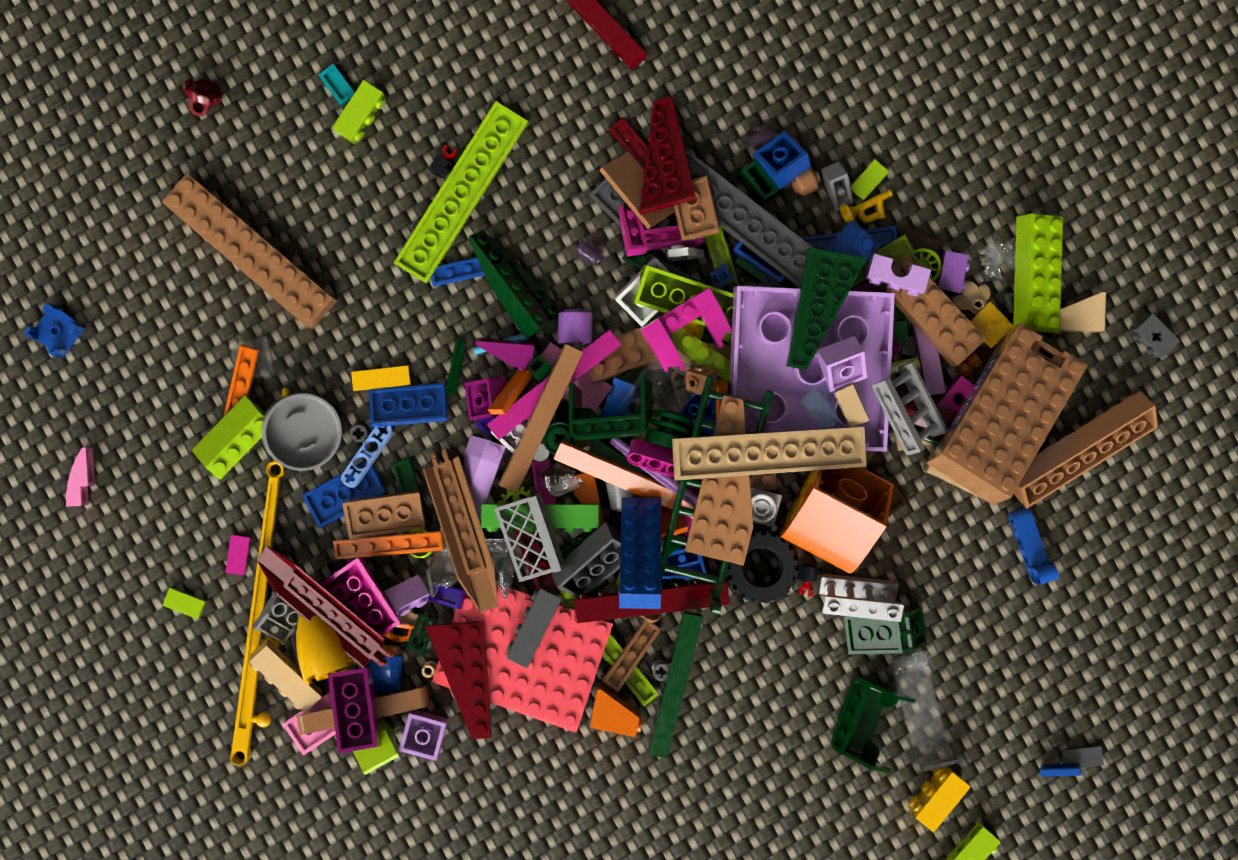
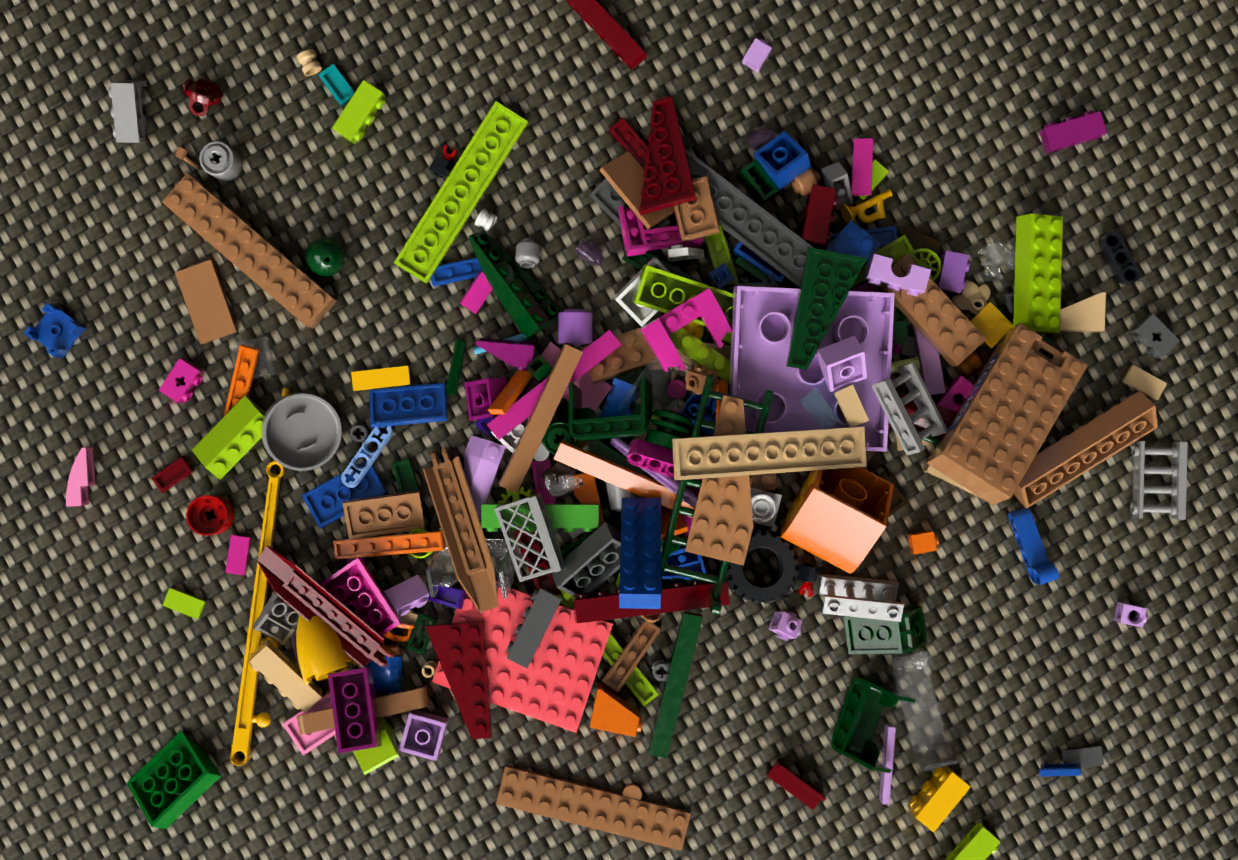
(127, 110): none -> light grey wedge
(172, 474): none -> dark red tile
(172, 781): none -> green slope
(174, 387): none -> dark pink brick
(182, 153): none -> medium nougat hand
(200, 520): none -> red wheel
(206, 302): none -> medium nougat tile
(230, 161): none -> light grey piece
(309, 63): none -> tan wheel
(325, 256): none -> dark green piece
(476, 293): none -> dark pink tile
(485, 220): none -> white wheel
(527, 253): none -> light grey head
(593, 808): none -> medium nougat plate
(632, 791): none -> medium nougat tile
(676, 389): none -> dark pink tile
(757, 54): none -> lavender brick
(785, 625): none -> lavender brick
(795, 784): none -> dark red panel
(818, 216): none -> dark red brick
(862, 167): none -> dark pink tile
(887, 760): none -> lavender tile
(922, 542): none -> orange brick
(1072, 131): none -> magenta brick
(1122, 614): none -> lavender brick
(1127, 263): none -> black beam
(1144, 382): none -> tan tile
(1178, 484): none -> light grey fence

